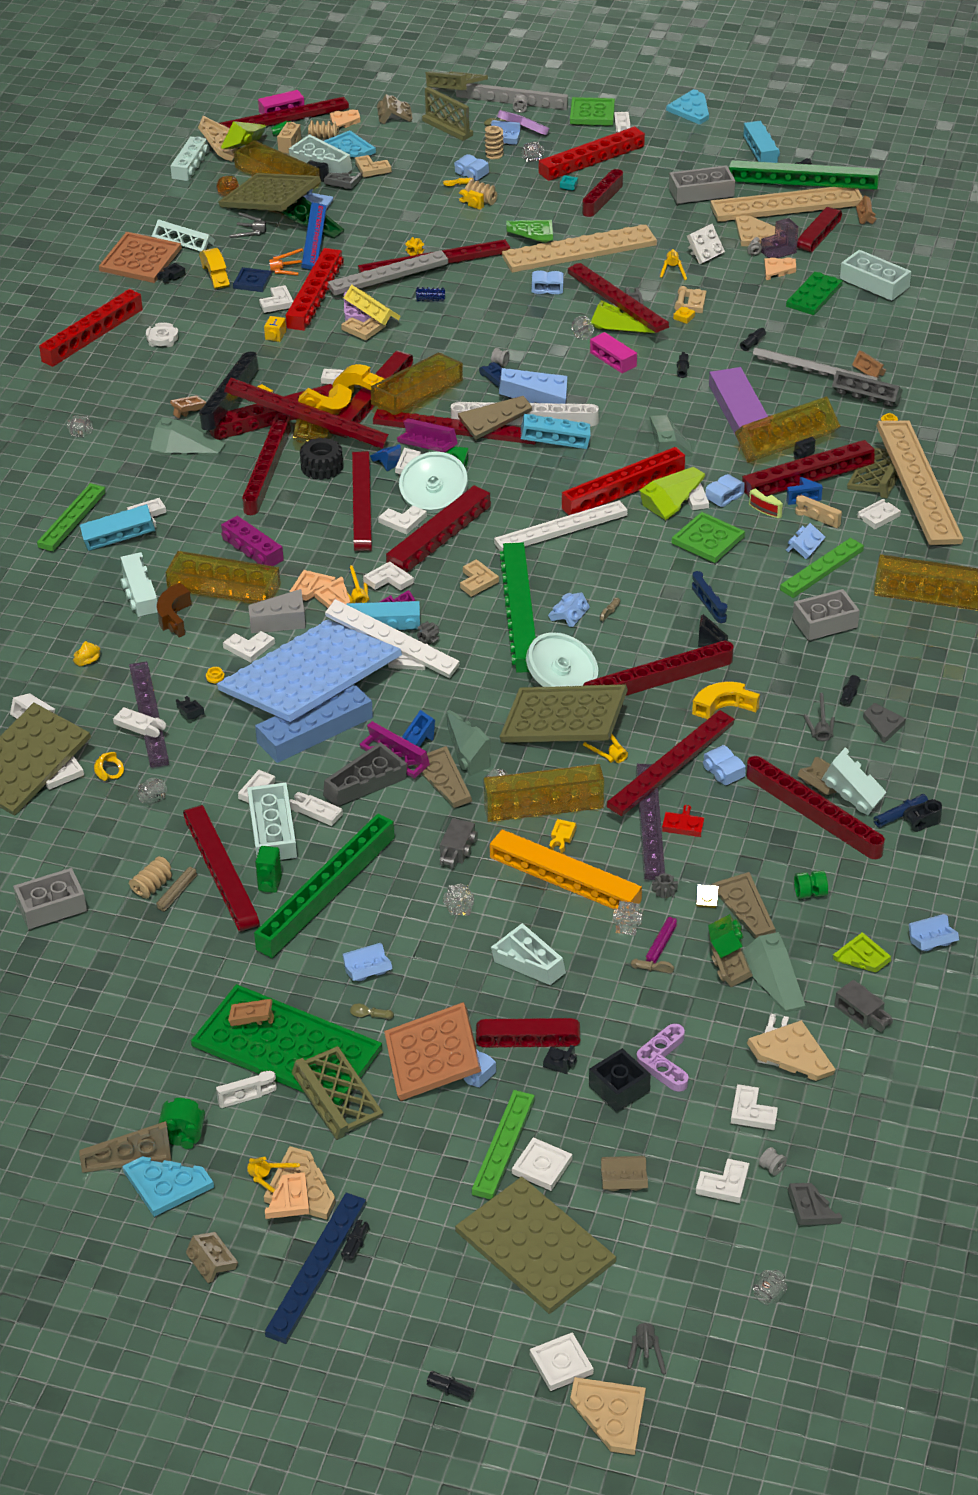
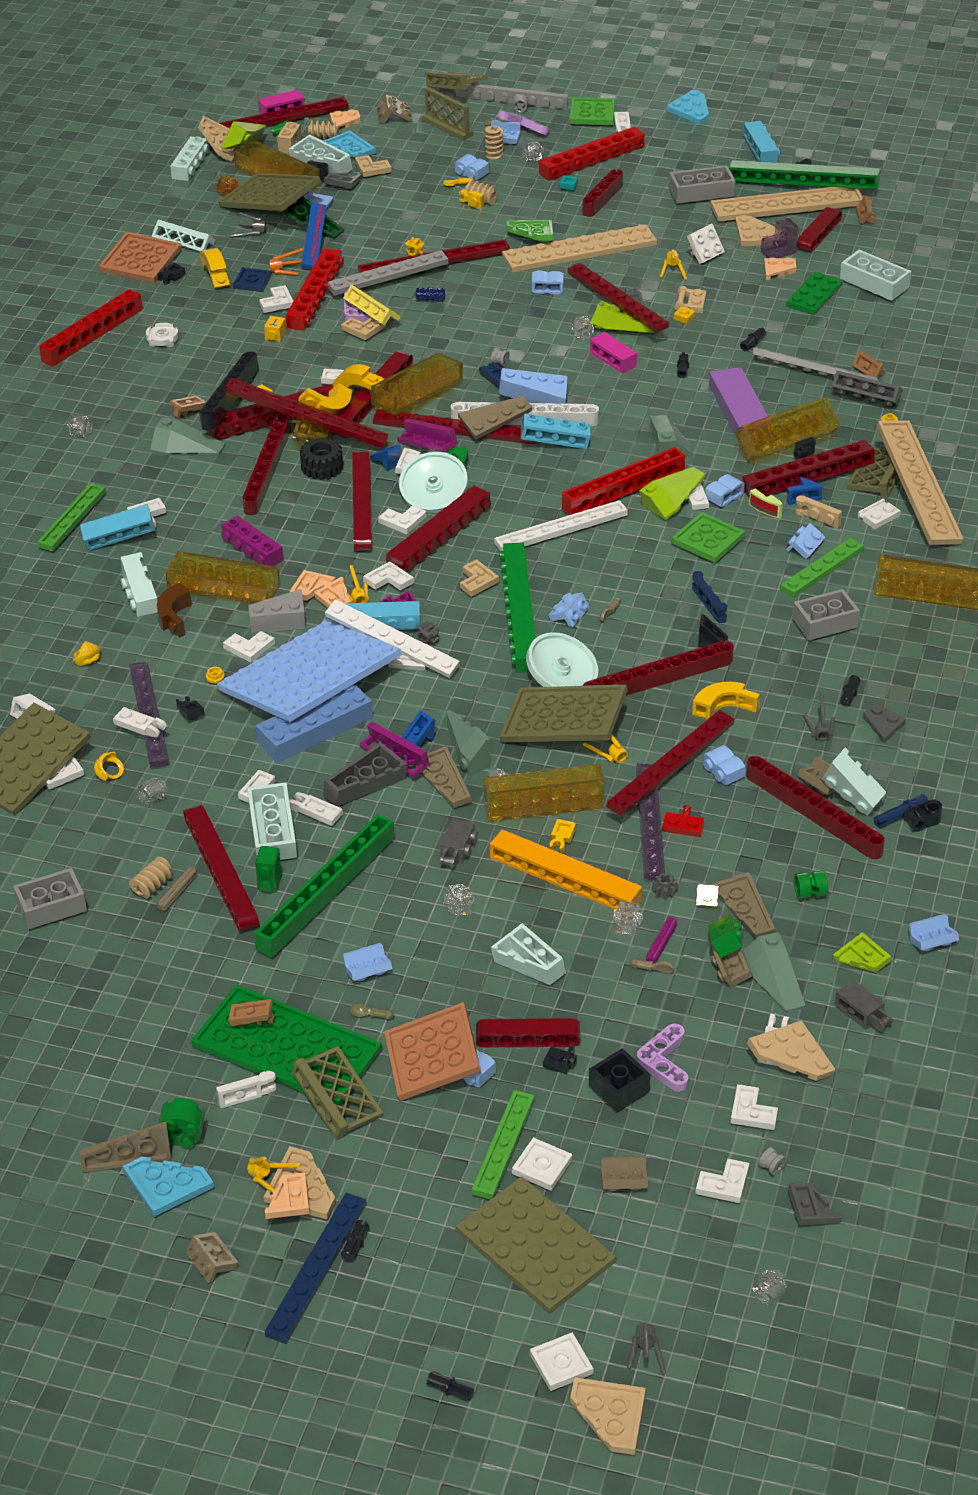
(754, 247): light grey plate -> none

